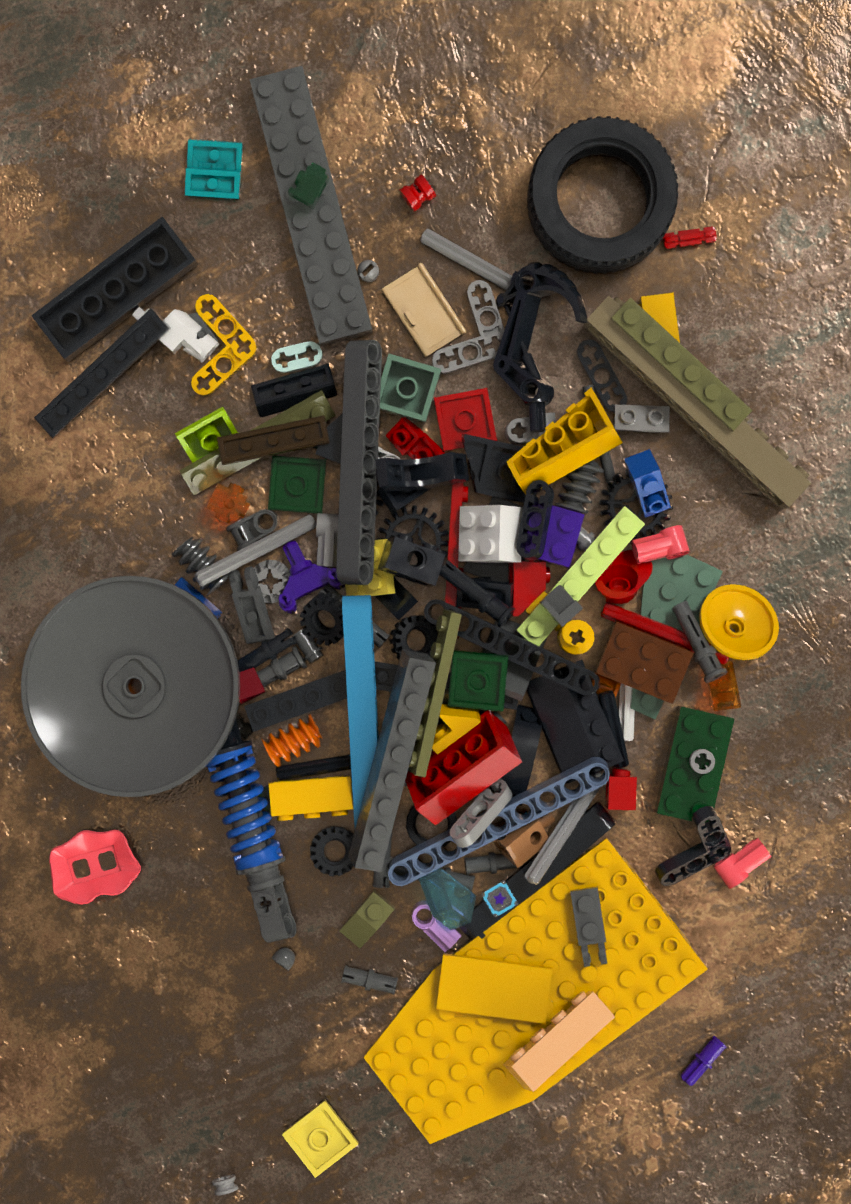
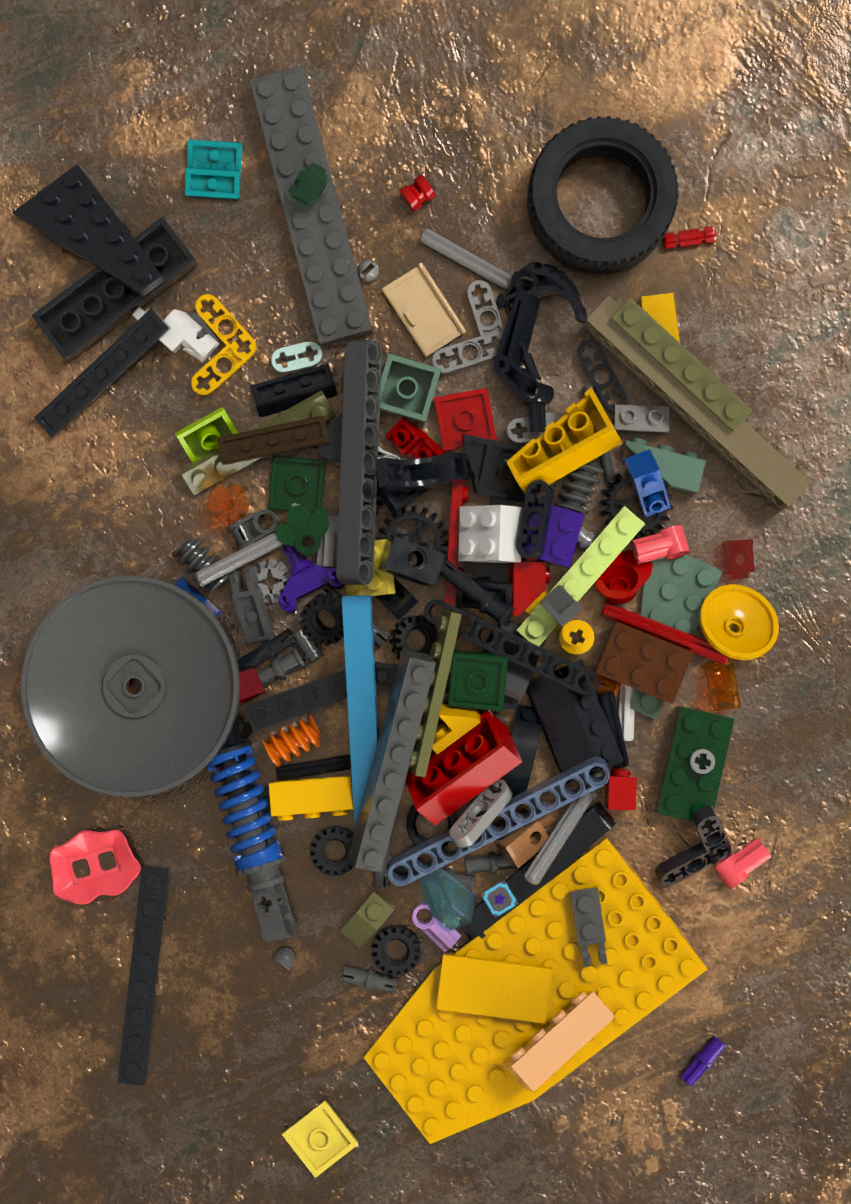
(84, 224): none -> black wing
(143, 975): none -> black plate
(225, 1185): light grey bush -> none
(303, 524): none -> dark green plate
(396, 967): none -> black tyre
(677, 470): none -> sand green slope
(704, 653): dark grey pin -> none
(731, 550): none -> clear red brick

